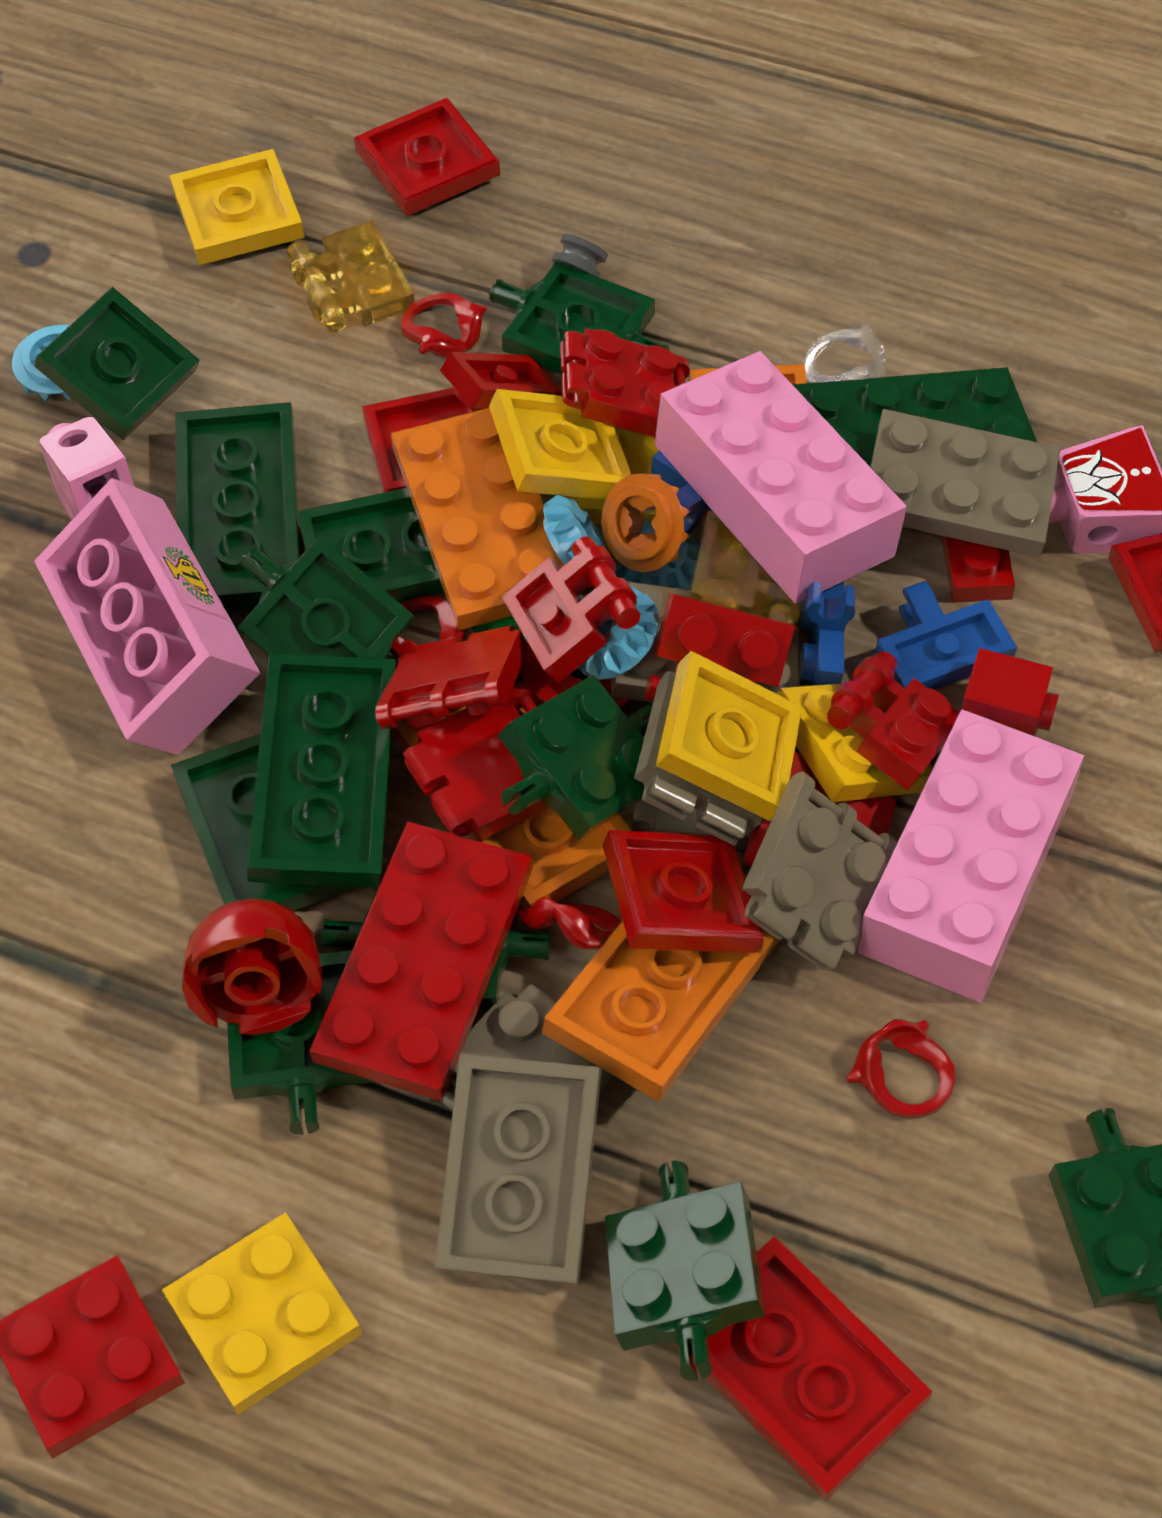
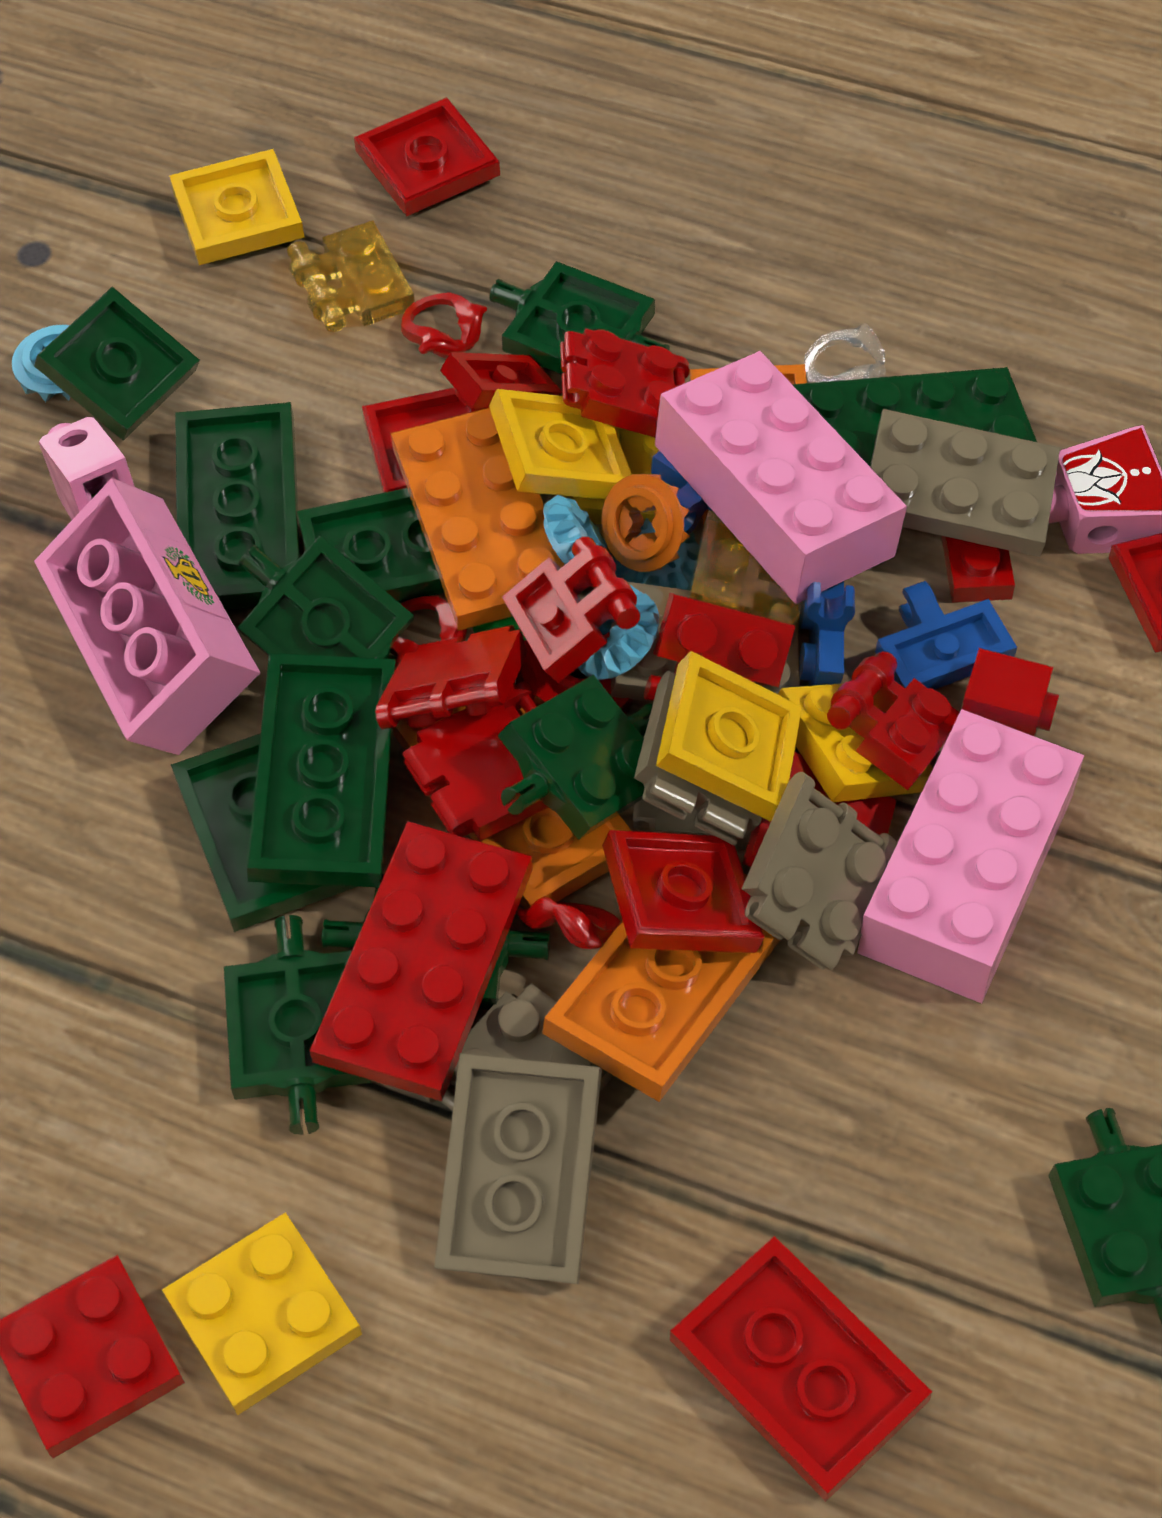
(251, 967): red cylinder -> none
(580, 254): dark grey bush -> none
(683, 1268): plate -> none
(915, 1040): red piece -> none

